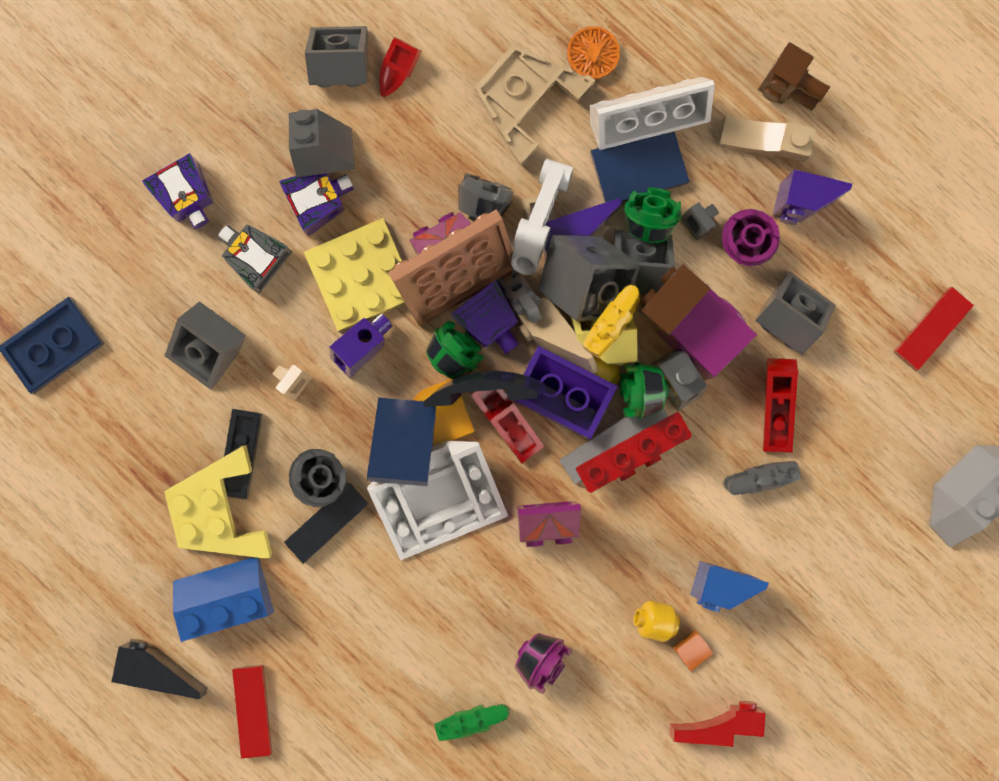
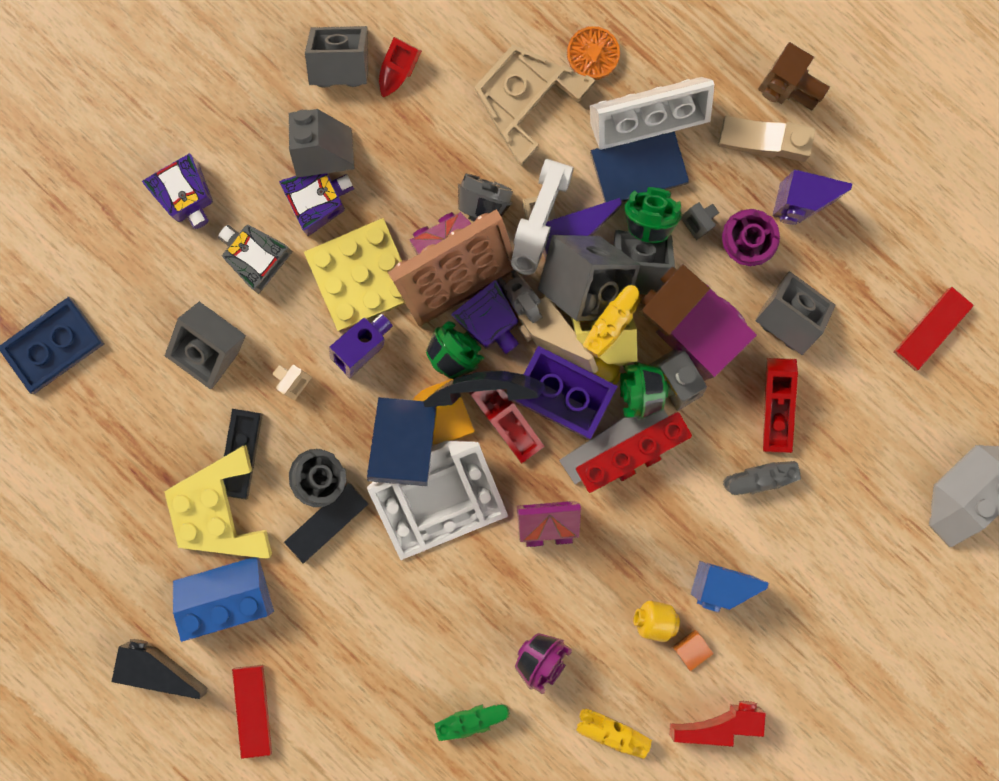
(613, 734): none -> yellow hinge

